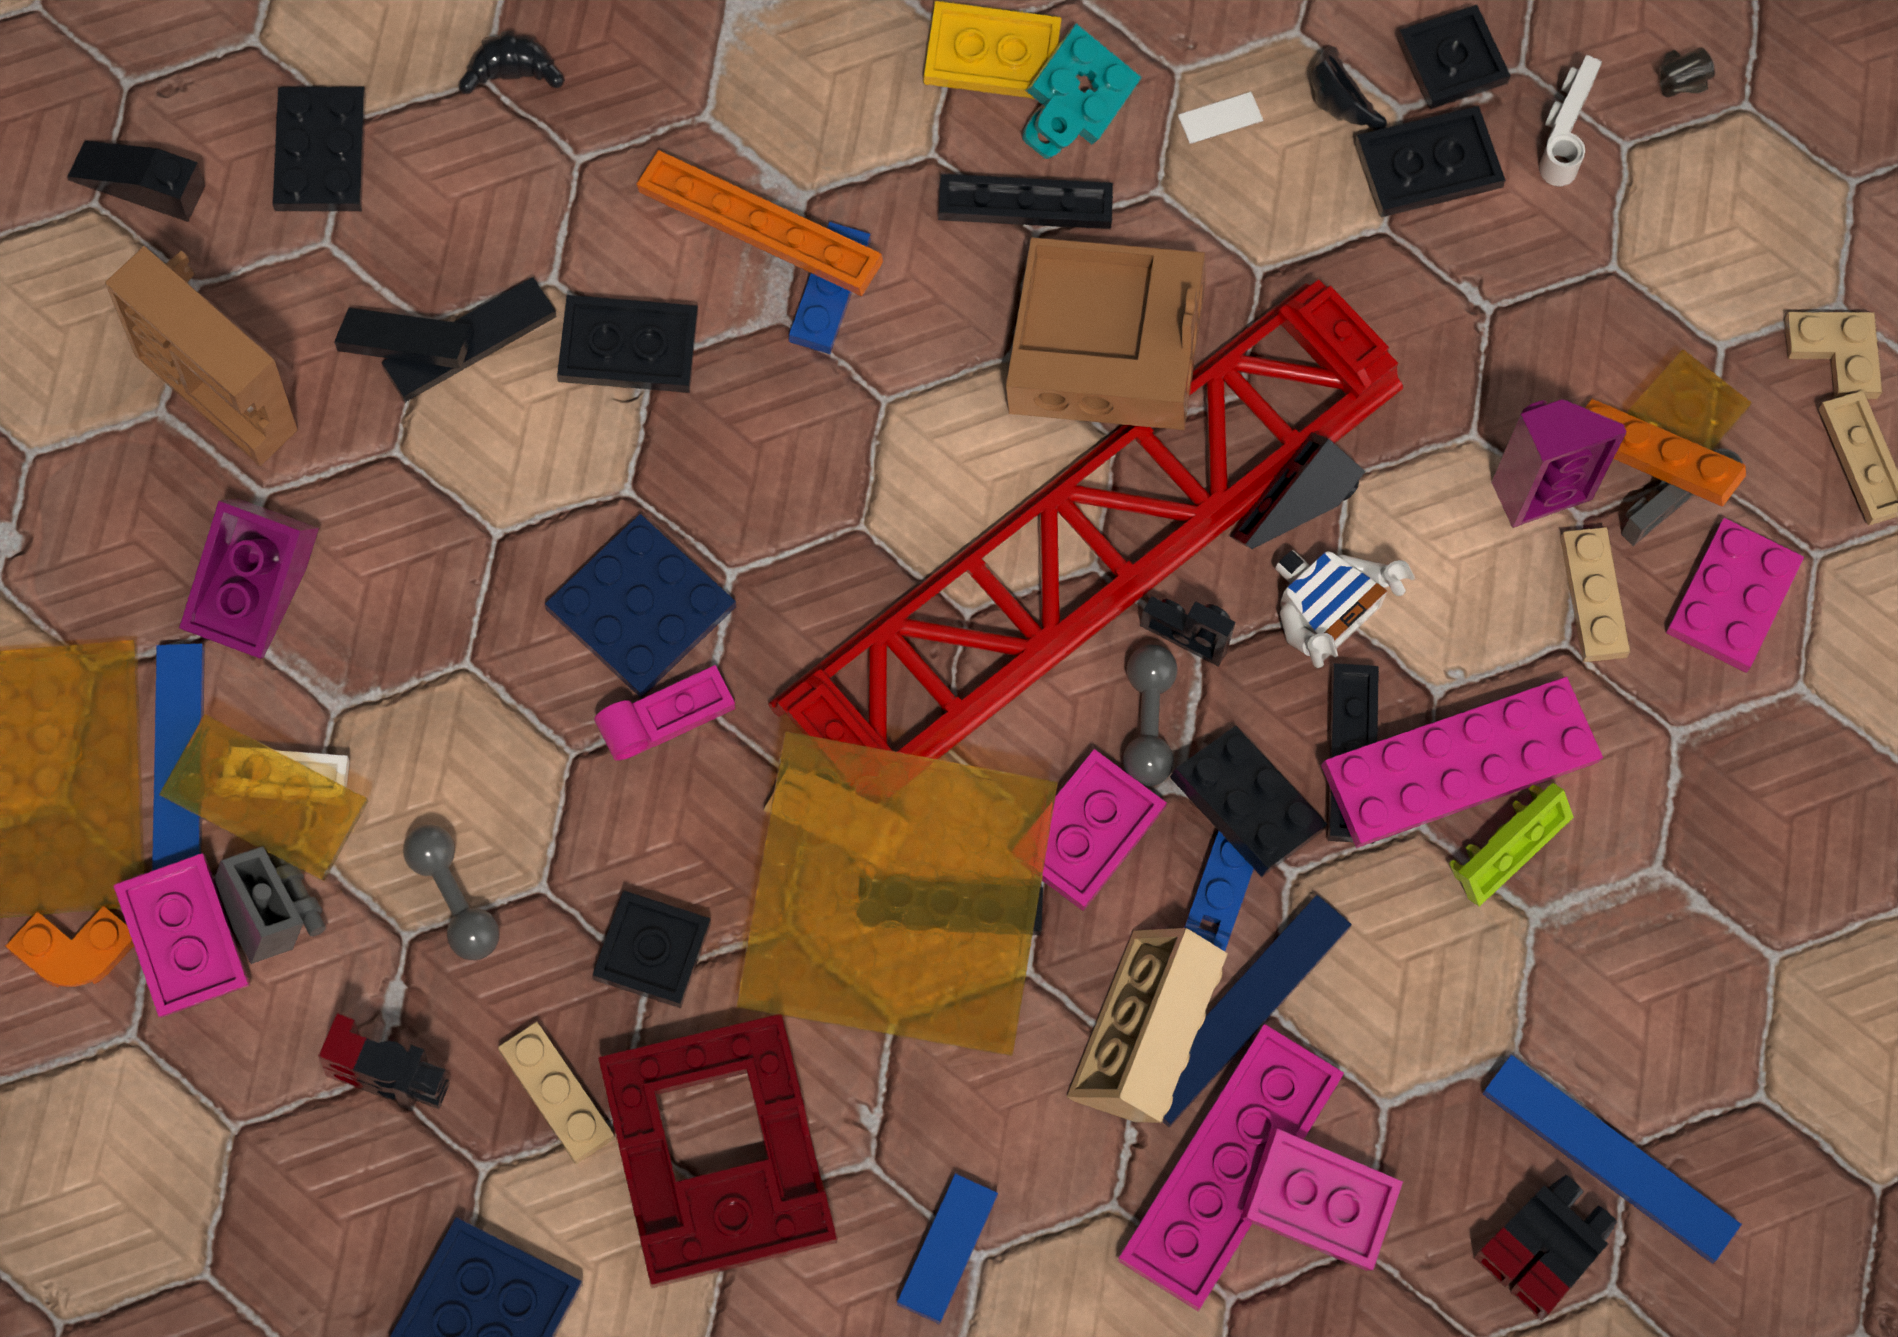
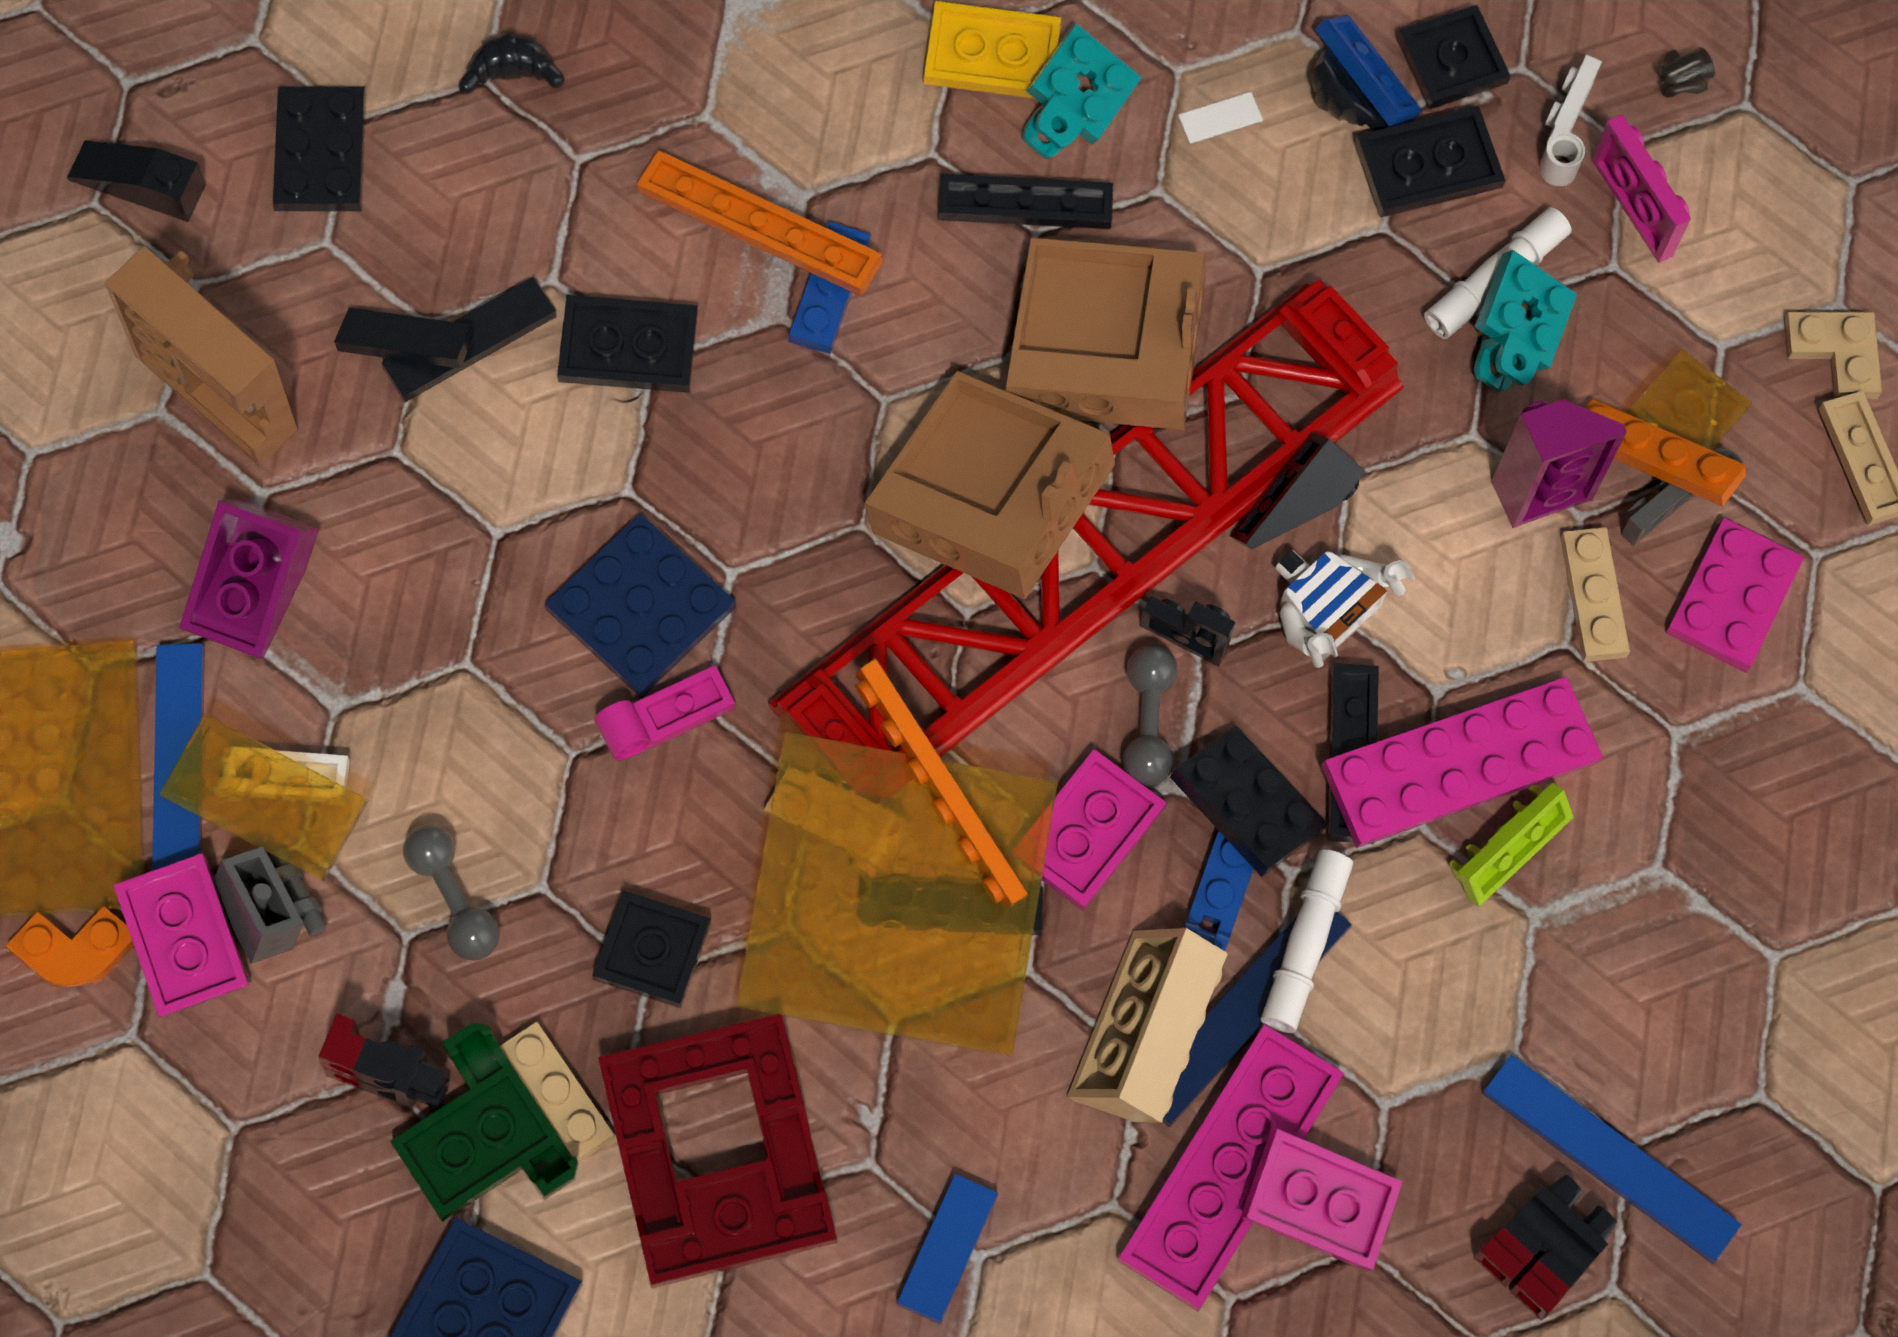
(483, 1132): none -> dark green piece
(949, 800): none -> orange plate
(990, 484): none -> medium nougat piece
(1307, 941): none -> white piece
(1369, 70): none -> blue tile
(1469, 295): none -> white piece
(1519, 341): none -> teal plate
(1641, 188): none -> dark pink plate

